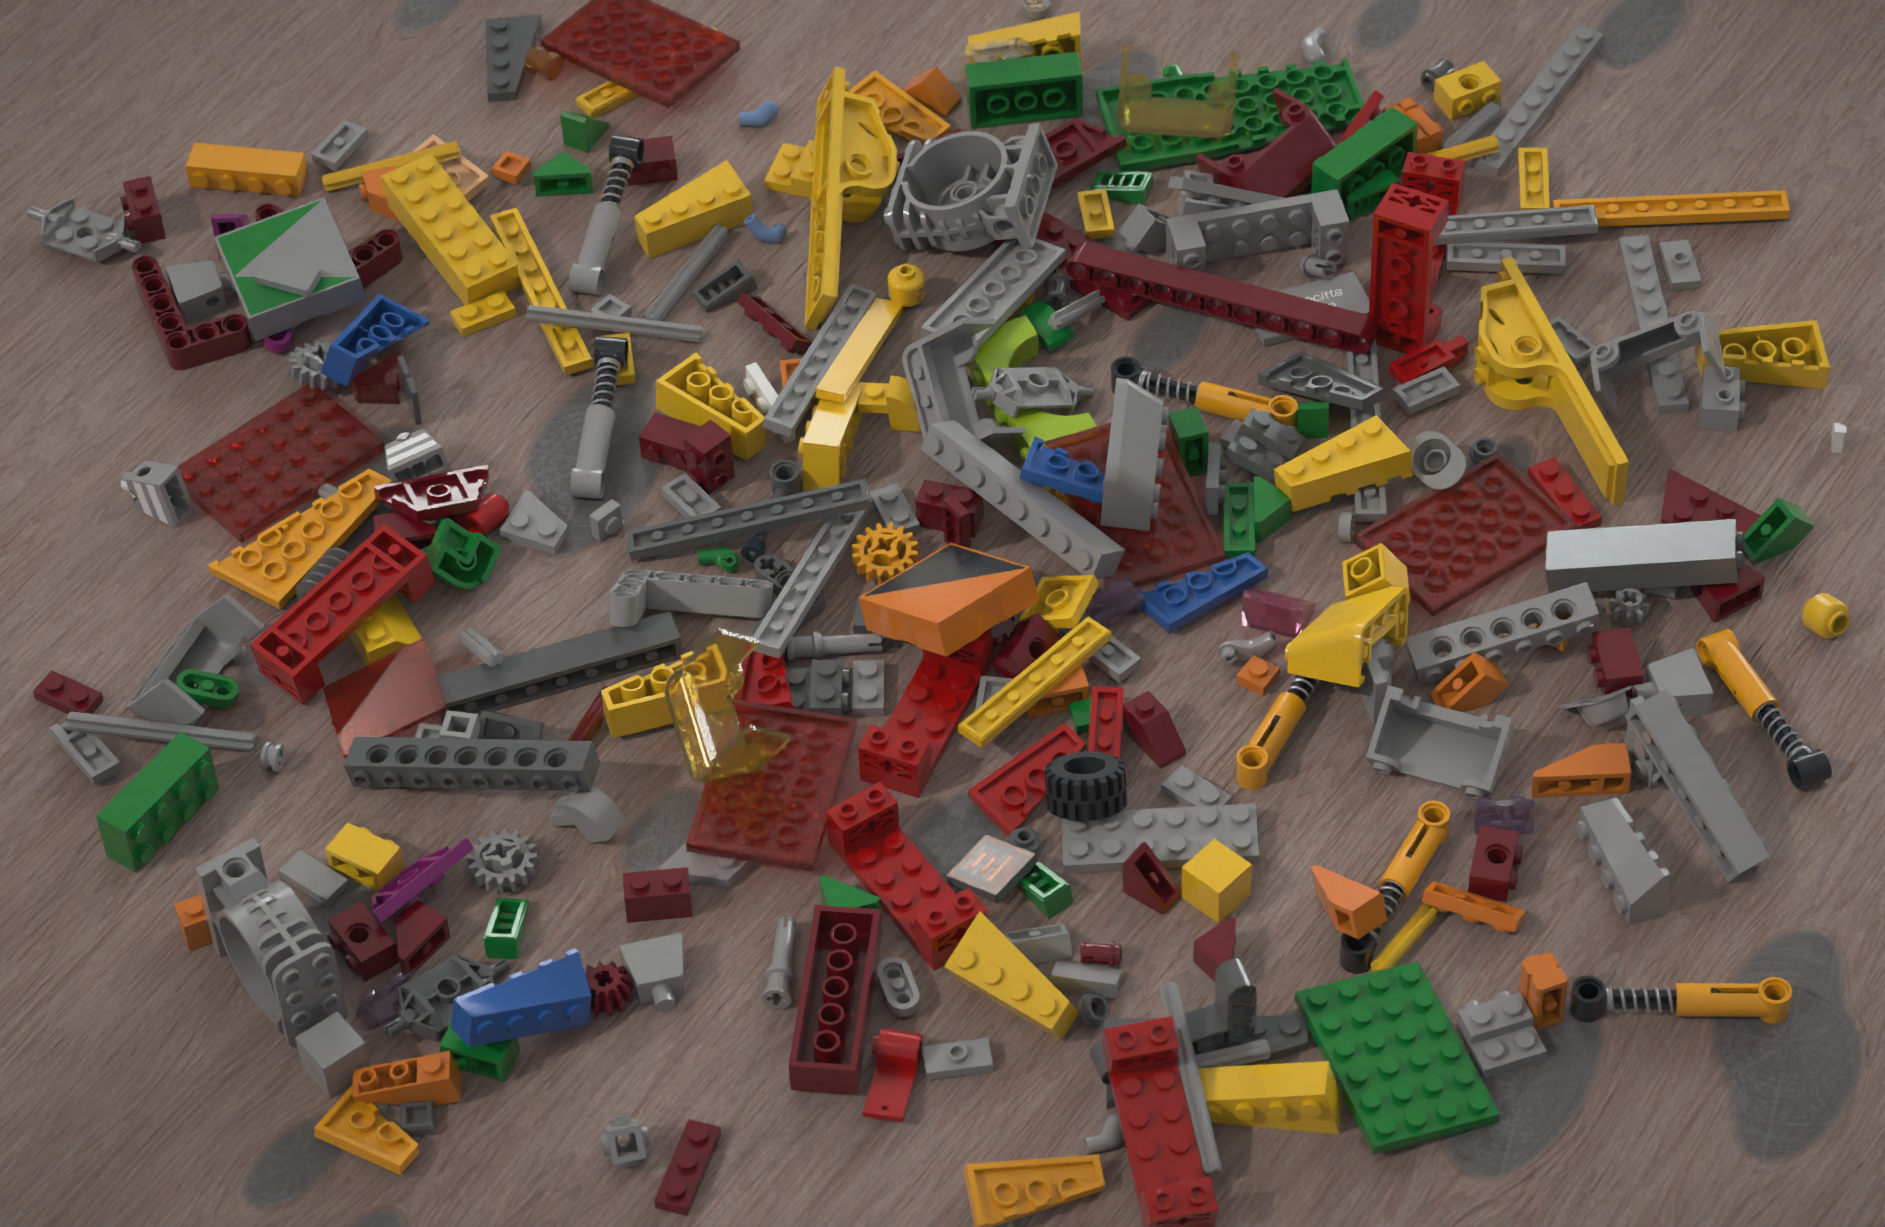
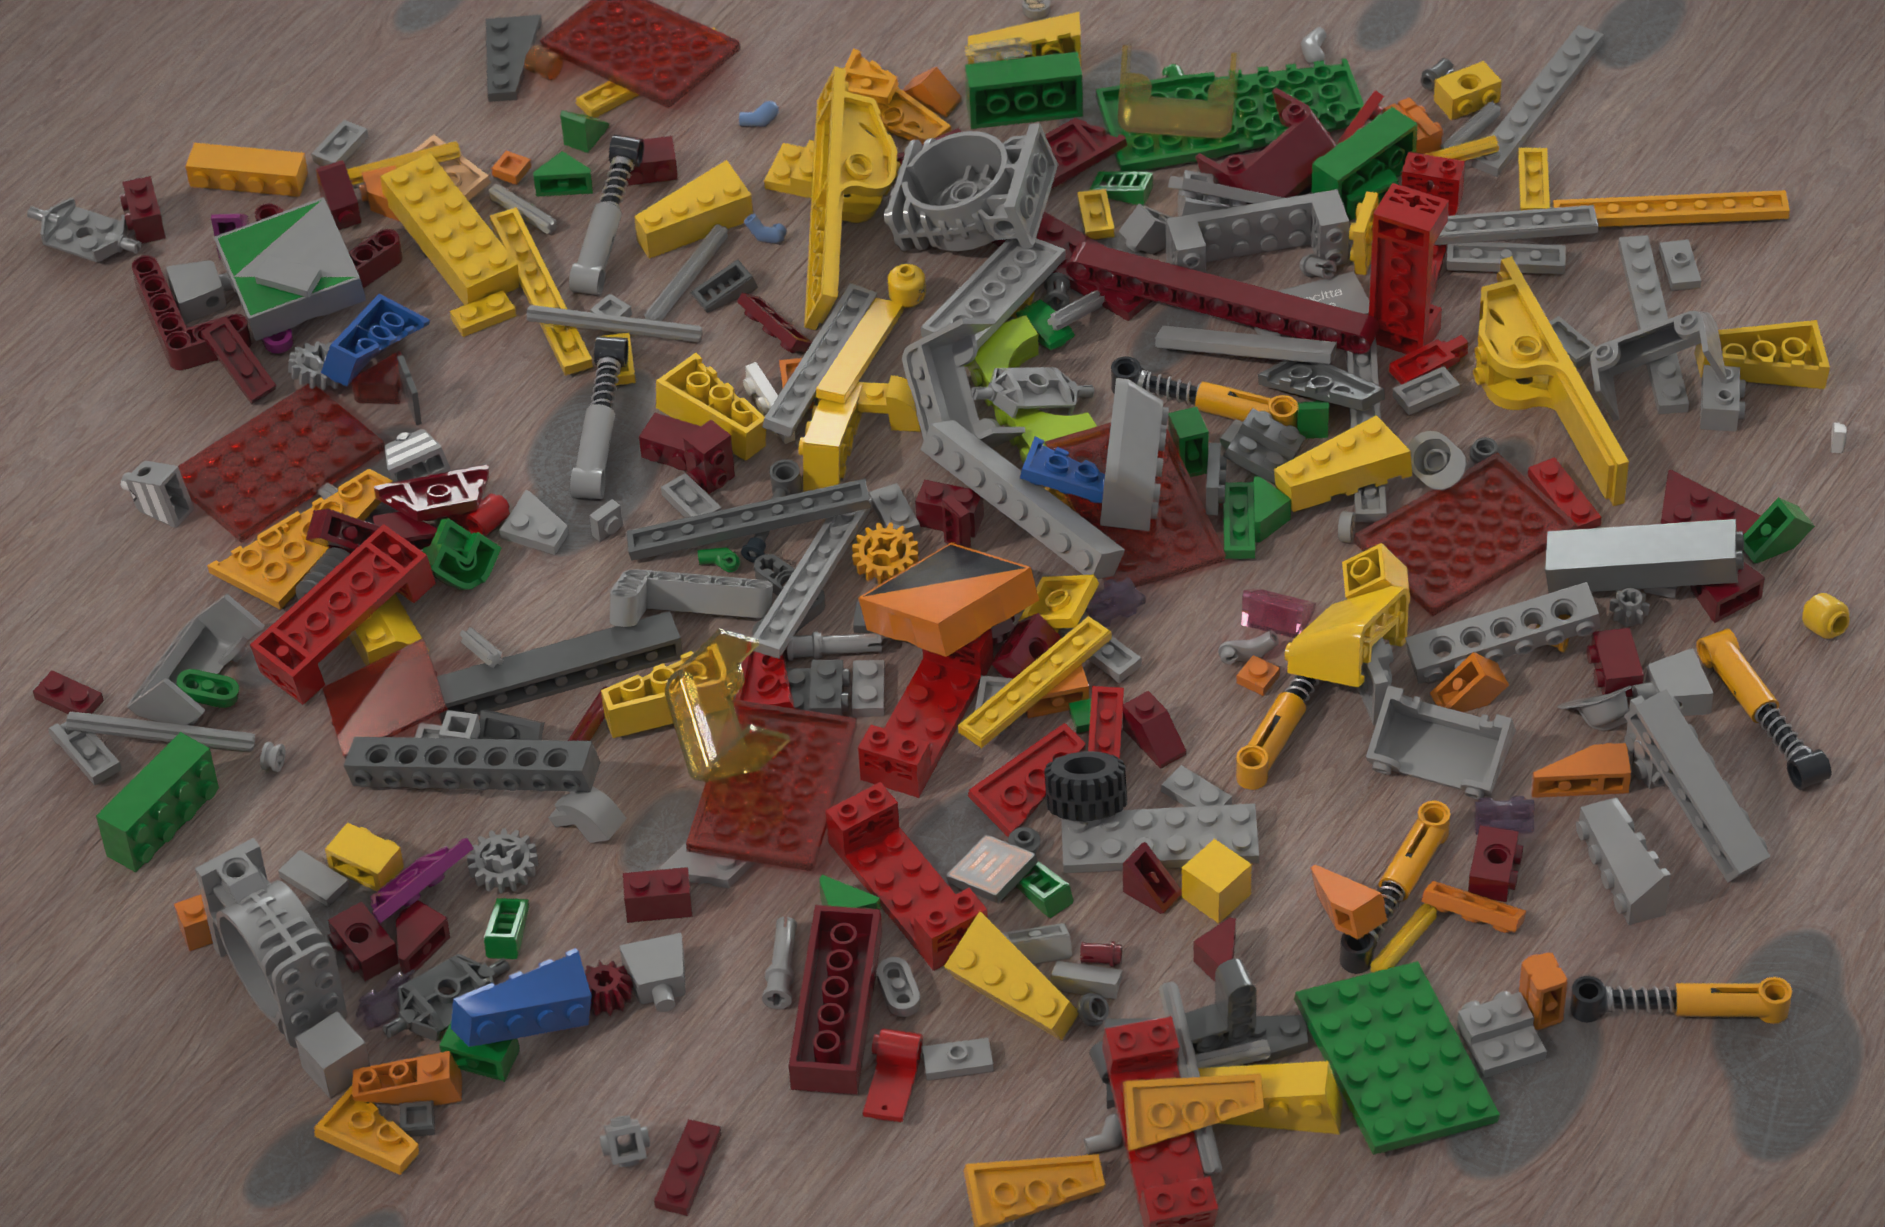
(238, 360): none -> dark red plate
(338, 530): none -> dark red brick
(339, 194): none -> dark red slope
(527, 211): none -> light grey axle
(869, 79): none -> light orange wing
(1182, 1105): none -> light orange wing
(1200, 592): blue wing -> none
(1246, 344): none -> light grey tile
(1362, 233): none -> yellow plate

